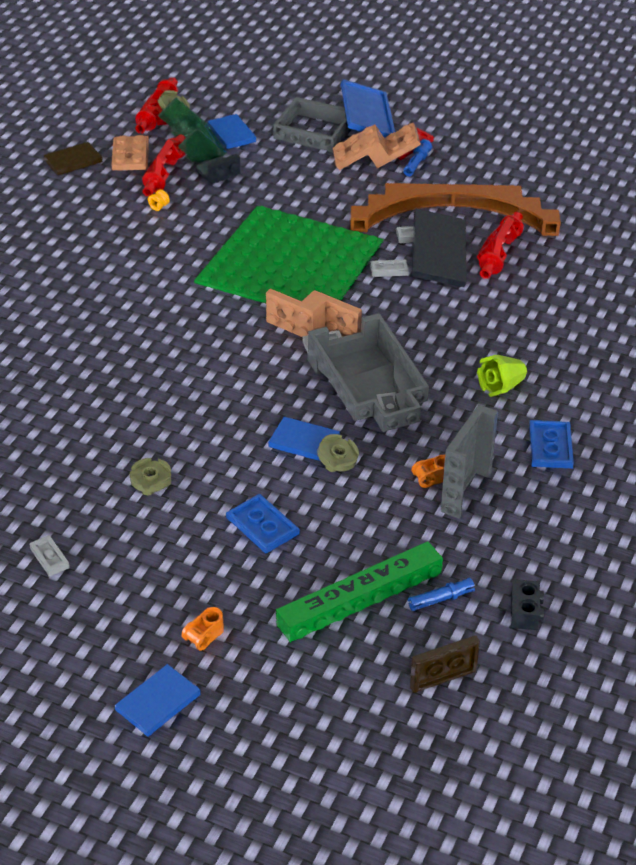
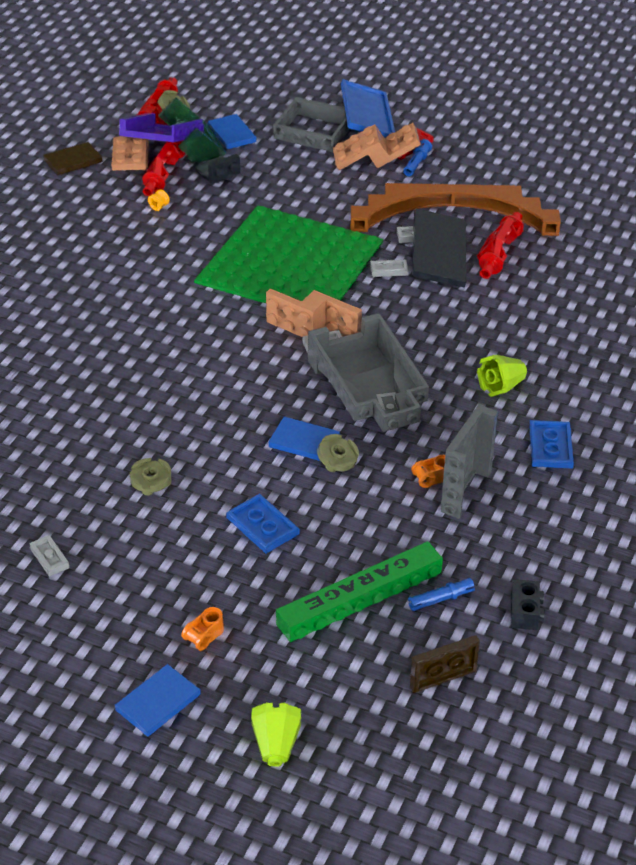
(144, 127): none -> dark purple panel
(276, 731): none -> lime cone

